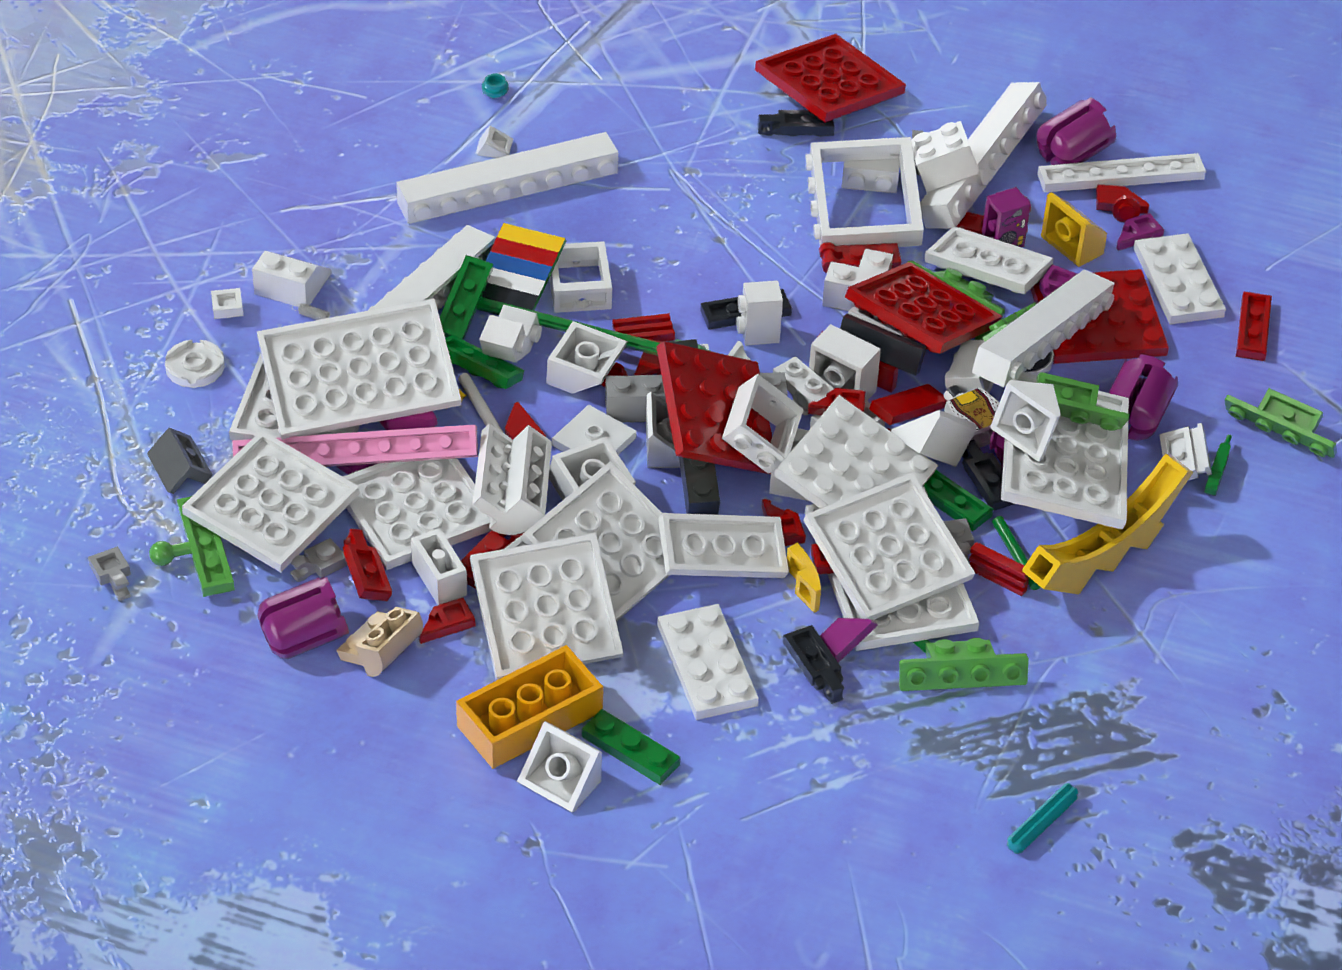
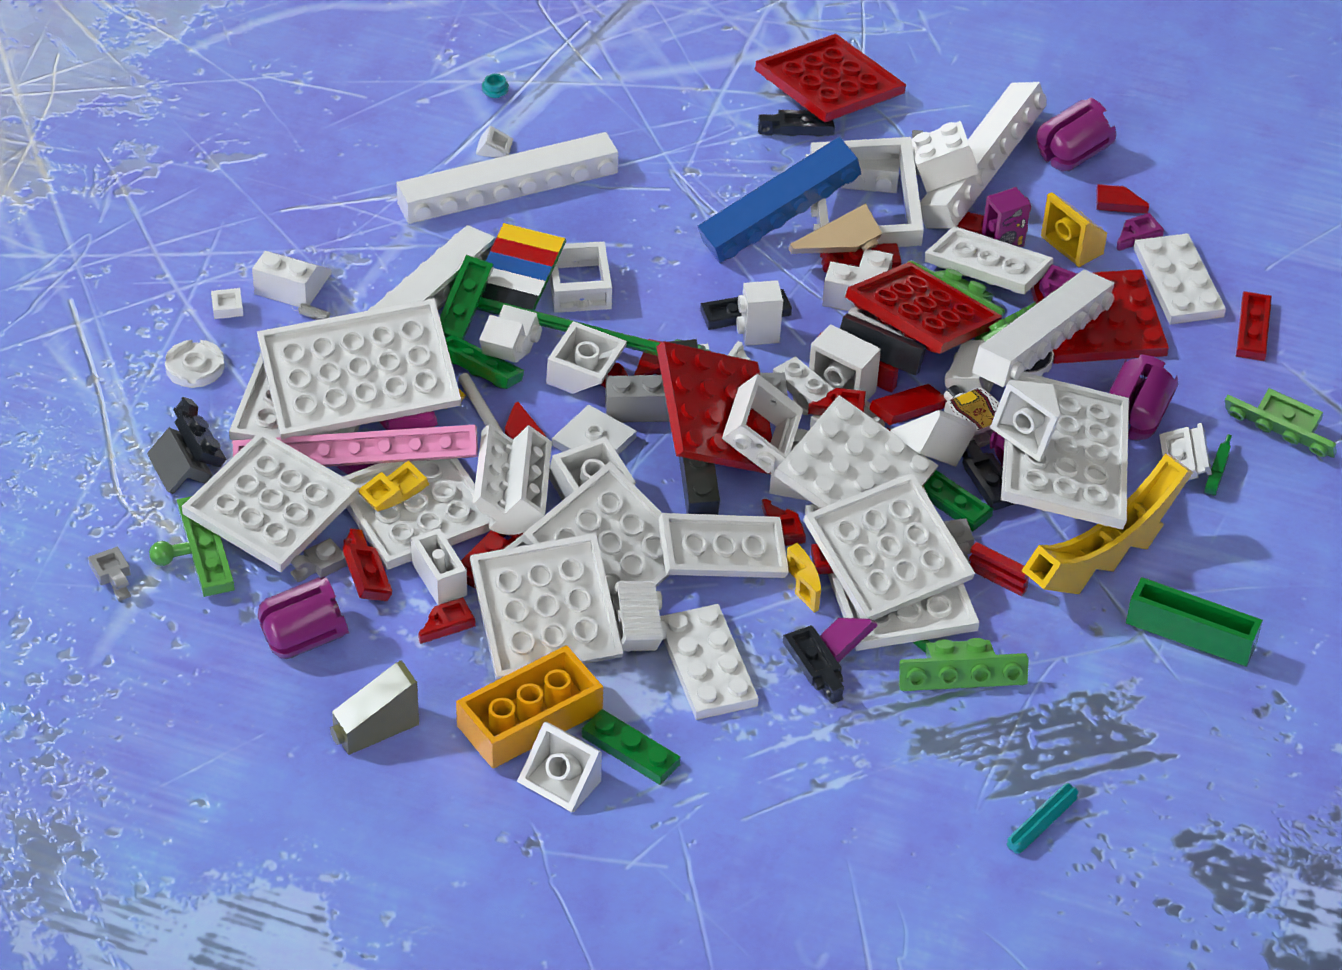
(197, 434): none -> black hinge
(377, 710): none -> olive slope
(381, 639): tan brick -> none
(395, 488): none -> yellow slope
(638, 616): none -> white brick
(647, 327): red tile -> none
(659, 435): white slope -> none
(779, 200): none -> blue brick
(844, 234): none -> tan slope
(1012, 545): green bar -> none
(1079, 400): bright green bracket -> none
(1121, 172): white plate -> none
(1125, 208): red plate -> none
(1194, 621): none -> green brick

